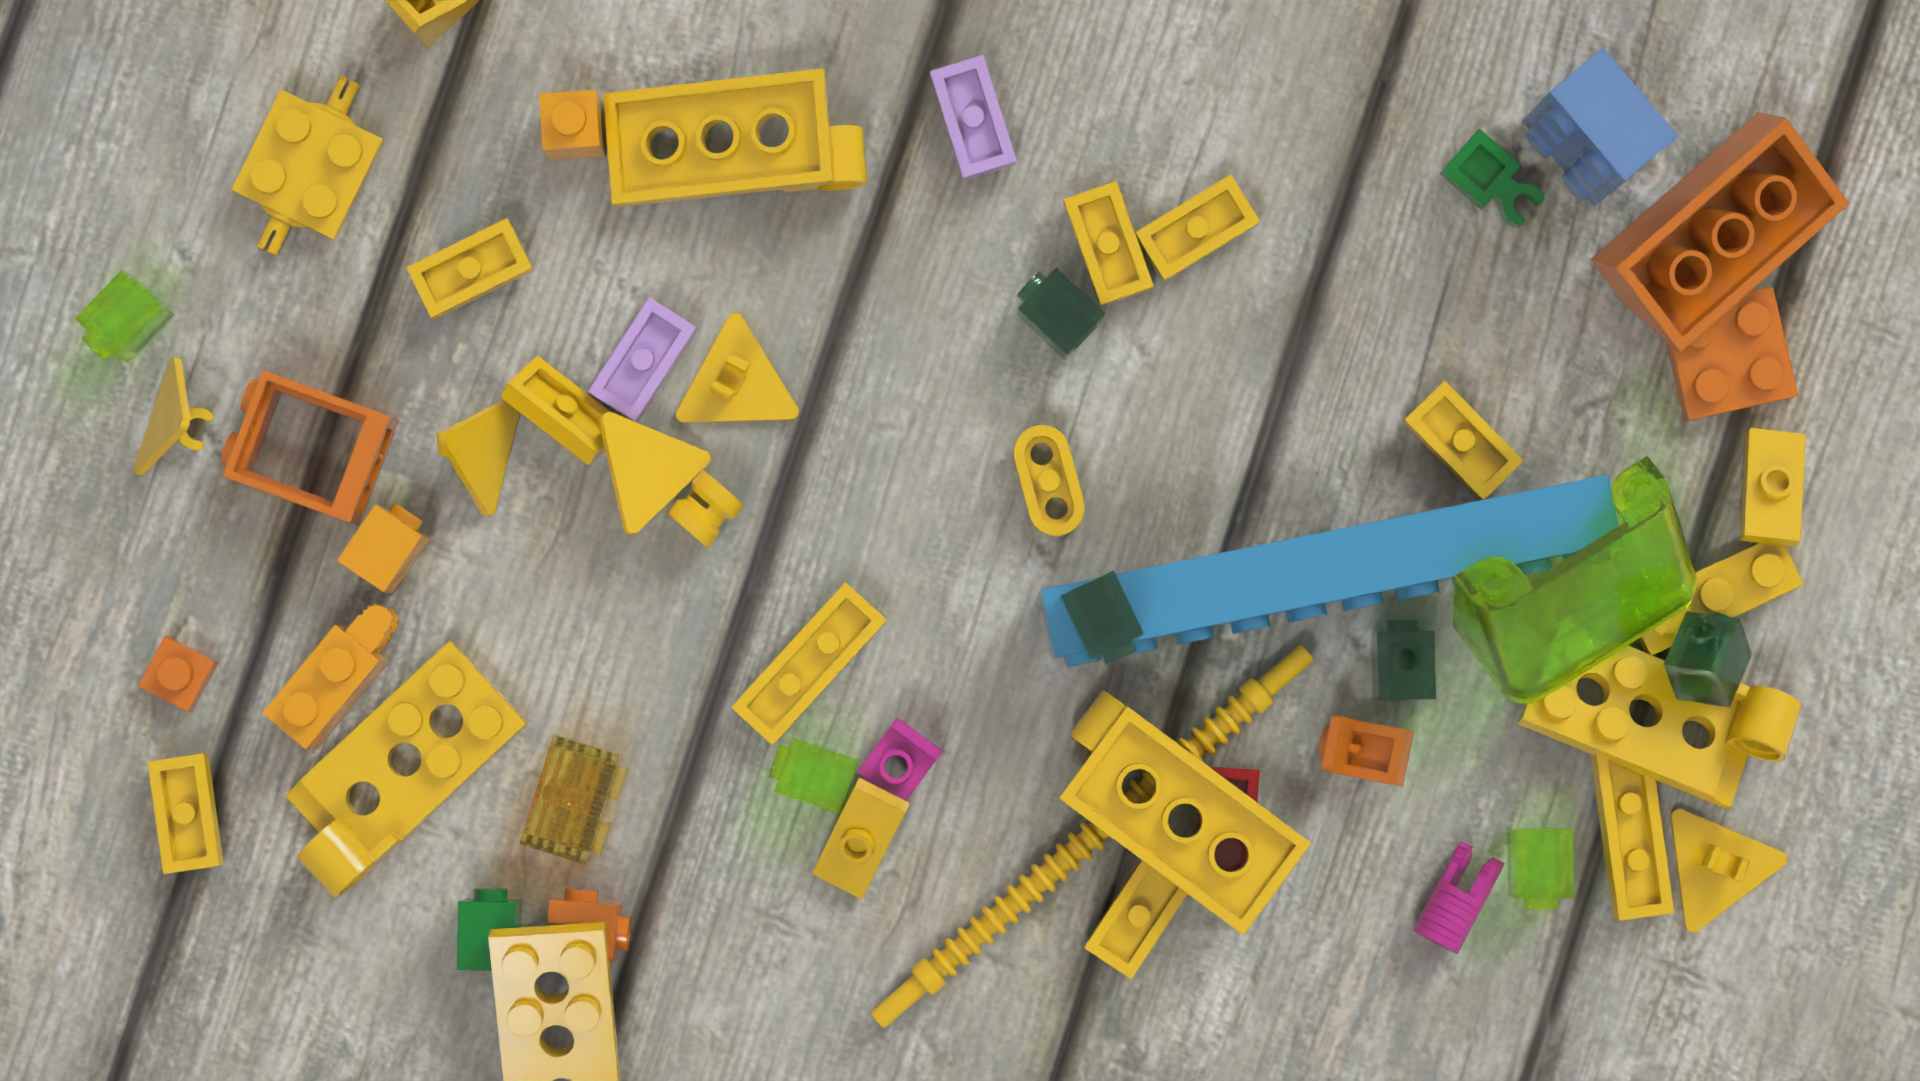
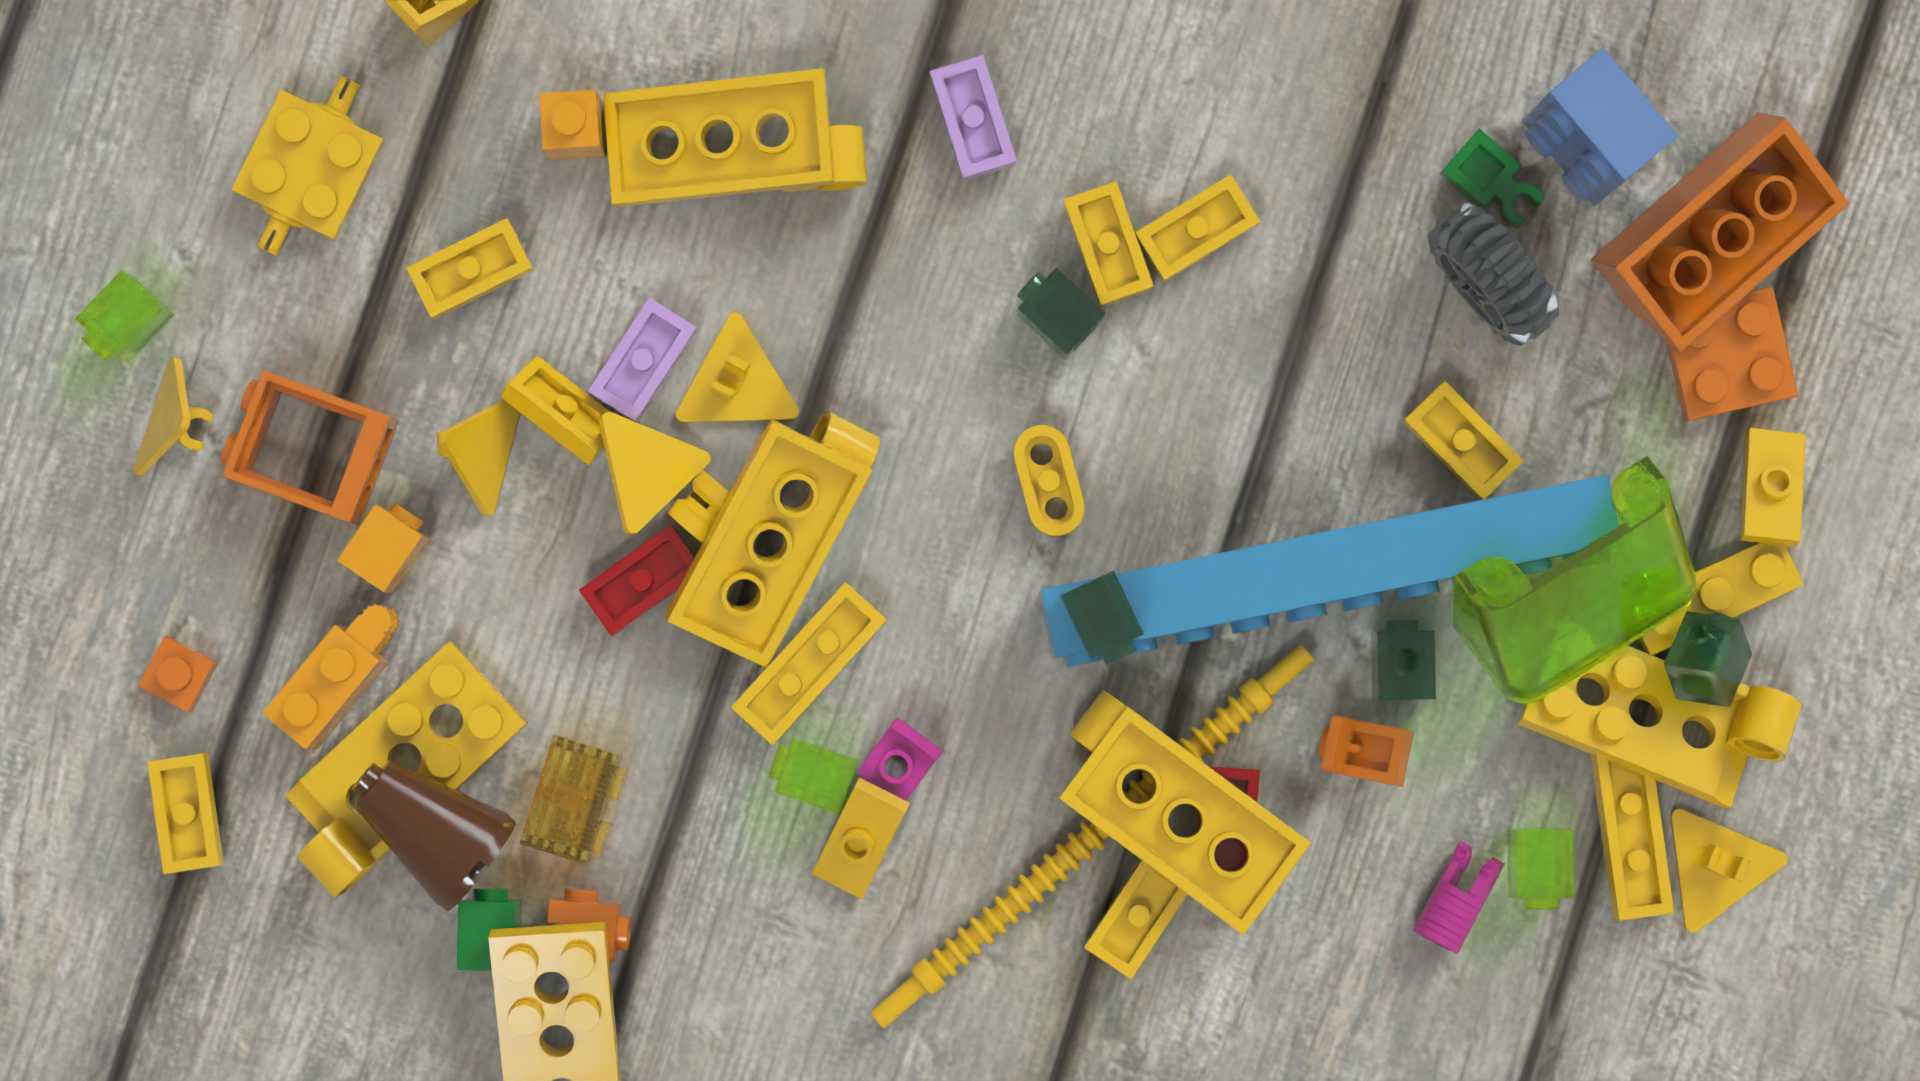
(432, 829): none -> reddish brown cone
(639, 580): none -> red plate
(836, 466): none -> yellow hinge
(1493, 274): none -> dark grey gear

